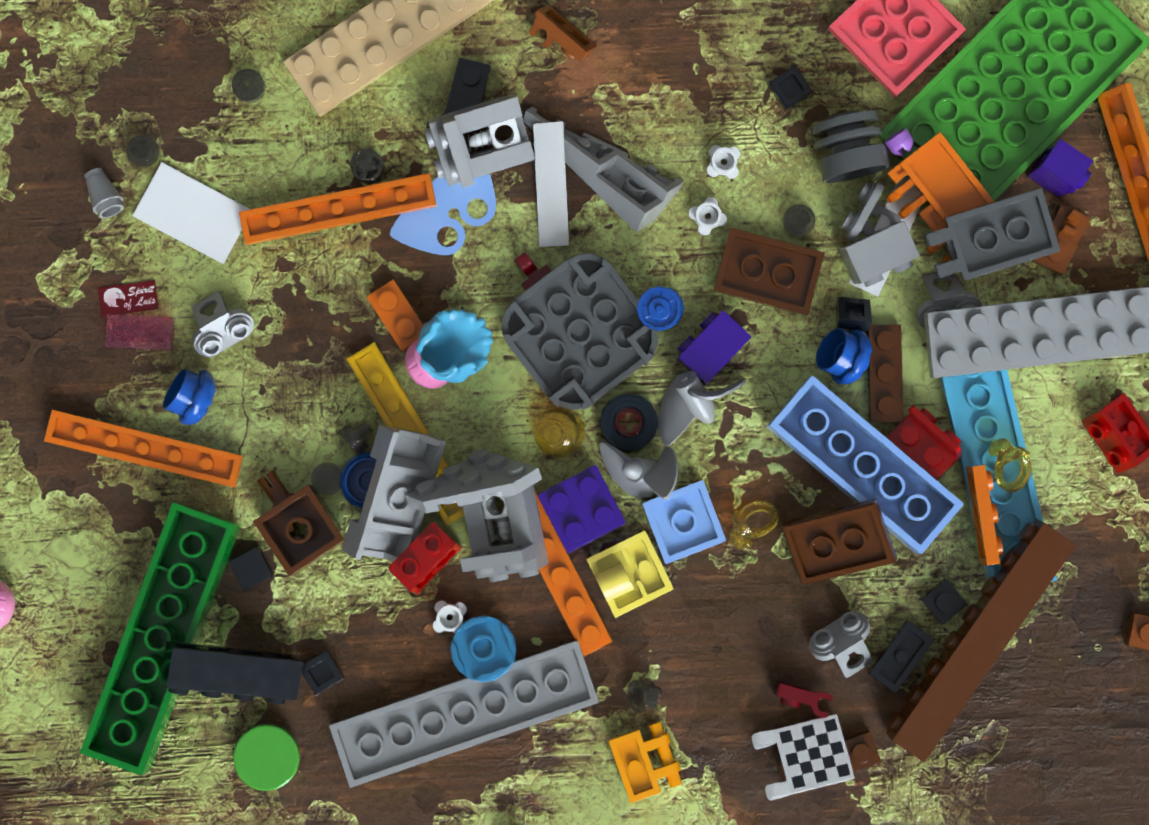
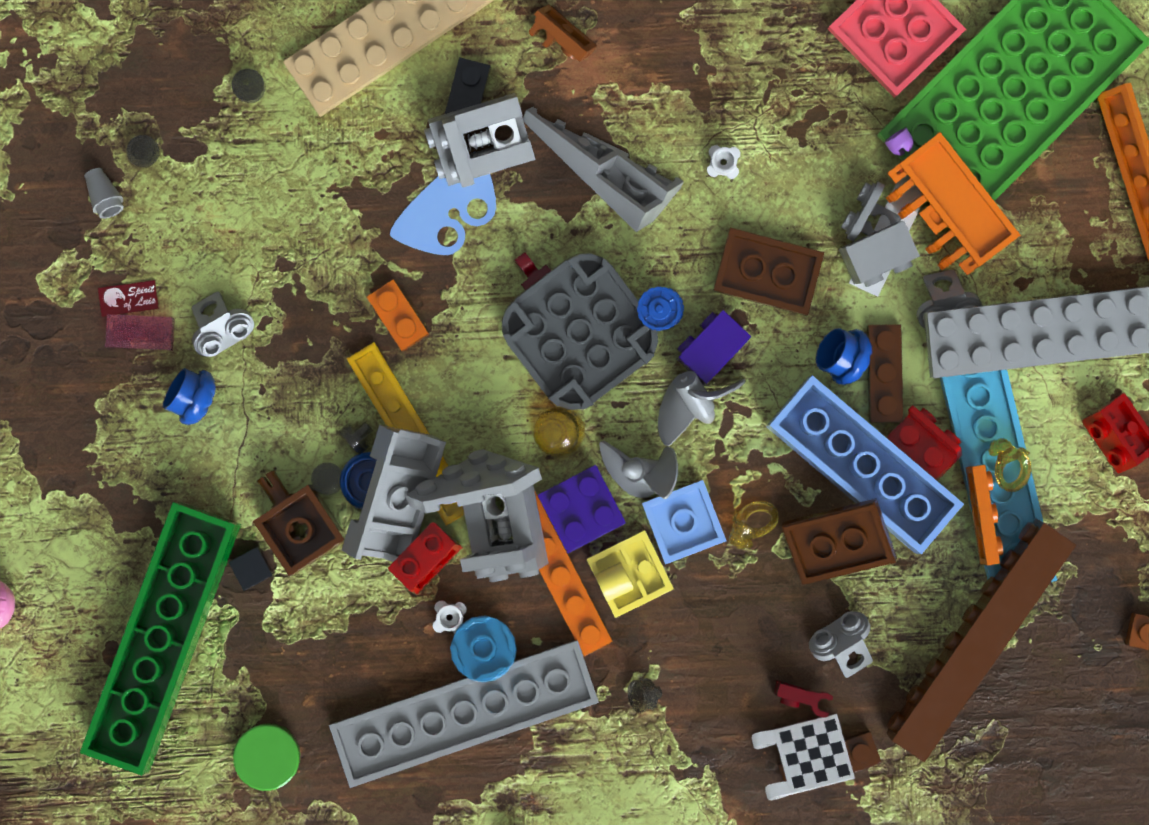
(144, 448): orange plate -> none
(191, 213): white window -> none
(230, 671): black brick -> none
(322, 672): black plate -> none
(337, 209): orange plate -> none
(362, 163): clear smoke wheel -> none
(448, 349): medium azure hair -> none
(551, 184): white sticker -> none
(617, 409): black bush -> none
(635, 766): light orange plate -> none
(712, 208): white plate -> none
(790, 88): black tile -> none
(799, 220): clear smoke plate -> none
(849, 145): dark grey wheel -> none
(853, 313): black plate -> none
(901, 656): black plate -> none
(943, 601): black plate -> none
(996, 236): dark grey tile -> none
(1061, 169): dark purple brick -> none
(1069, 228): dark orange plate -> none

